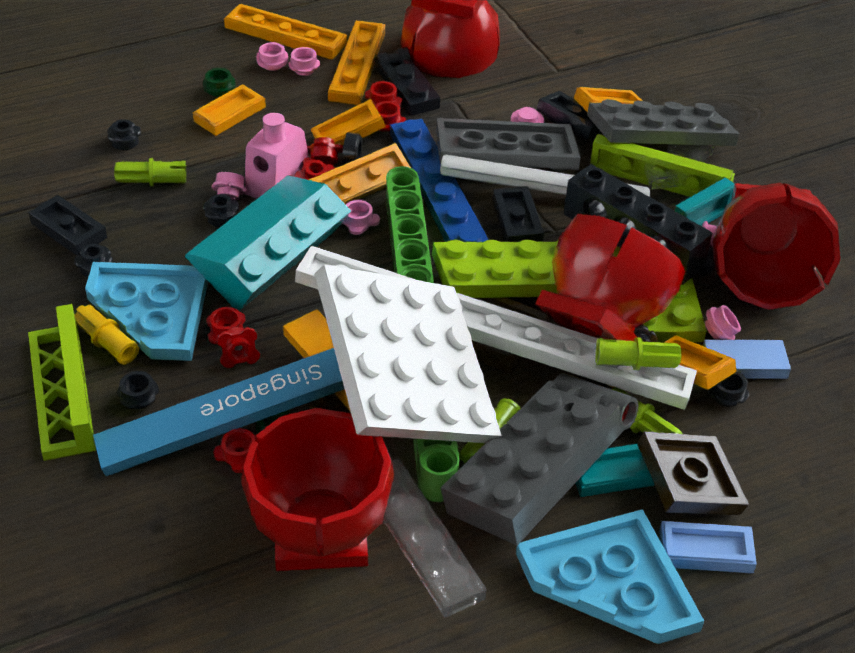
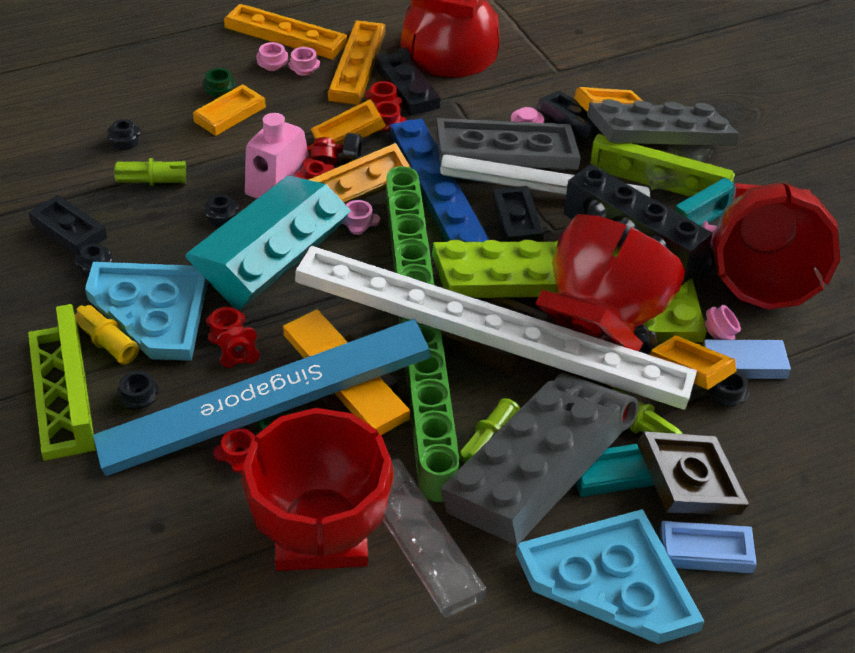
(229, 184): bright pink plate -> none
(405, 357): white plate -> none
(637, 353): lime axle -> none

